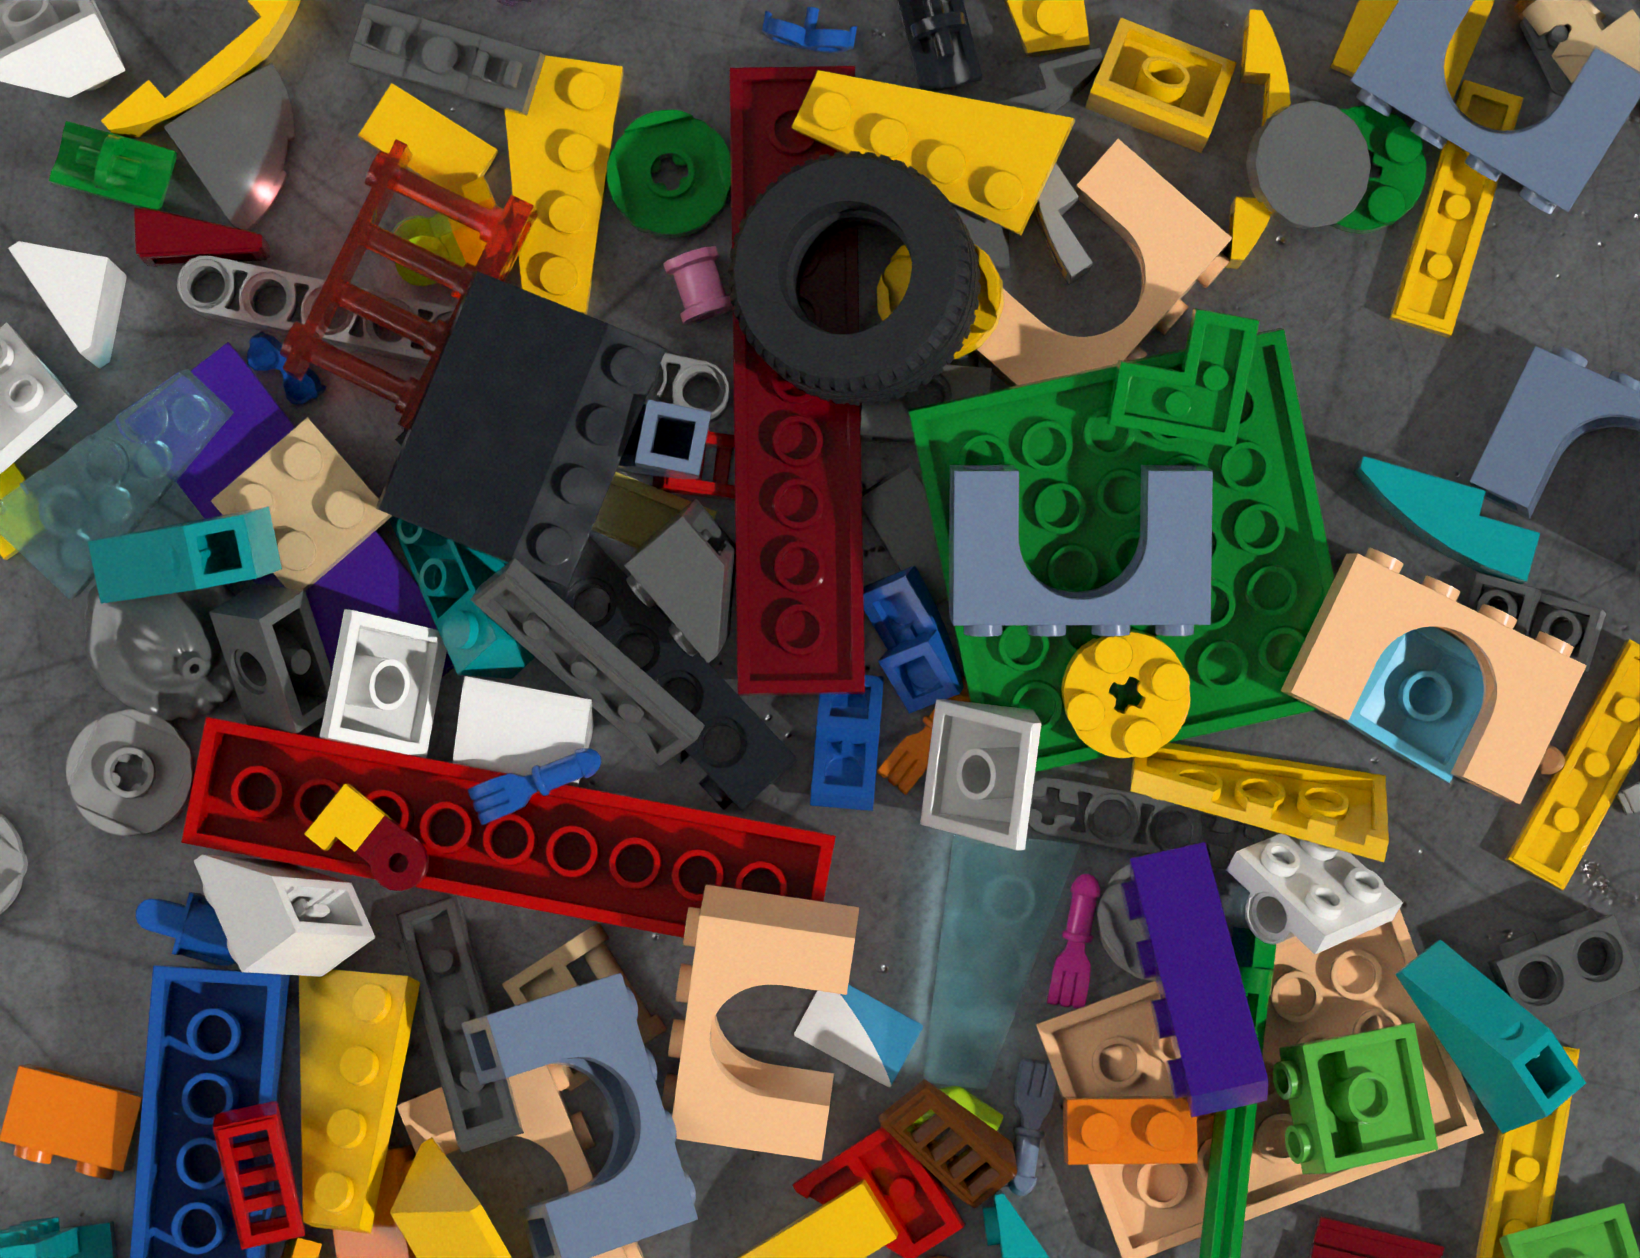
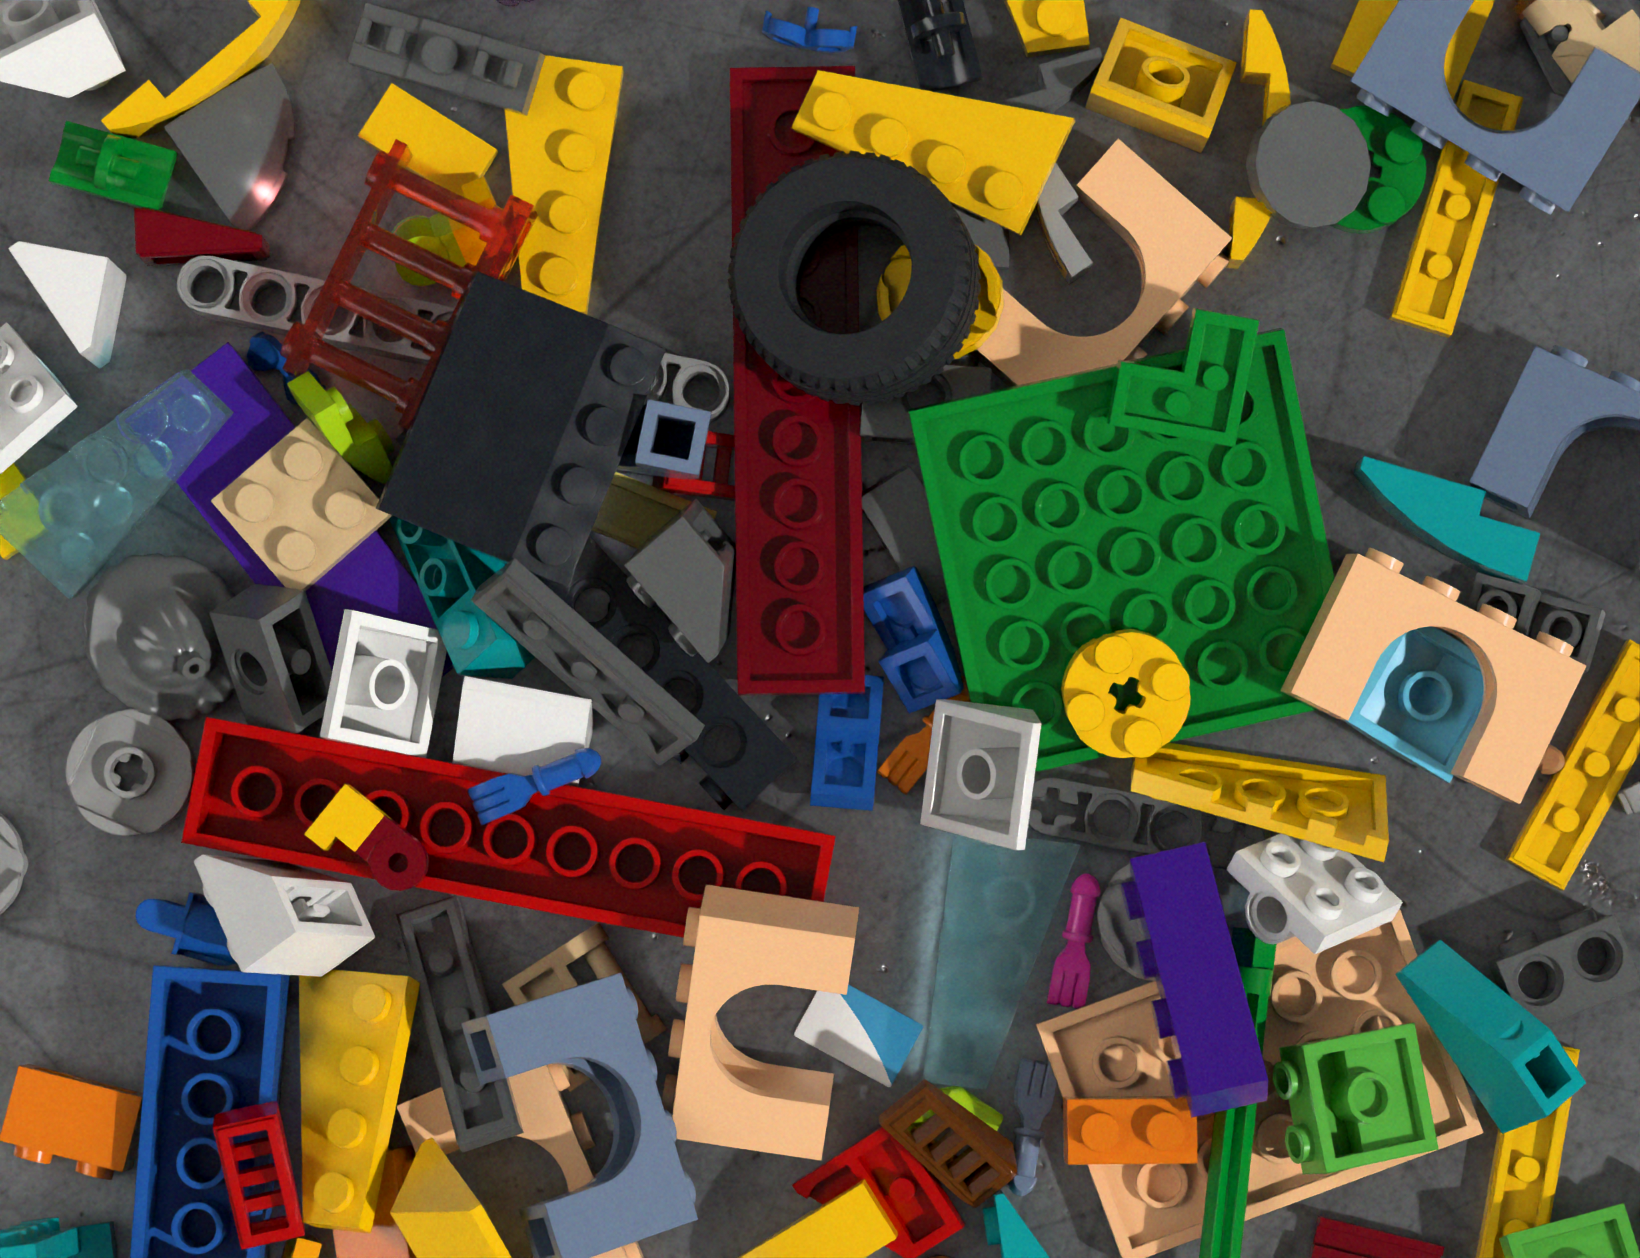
(185, 556): teal slope -> none
(357, 441): none -> lime slope
(638, 156): green plate -> none
(699, 284): bright pink bush -> none
(1161, 586): sand blue arch -> none

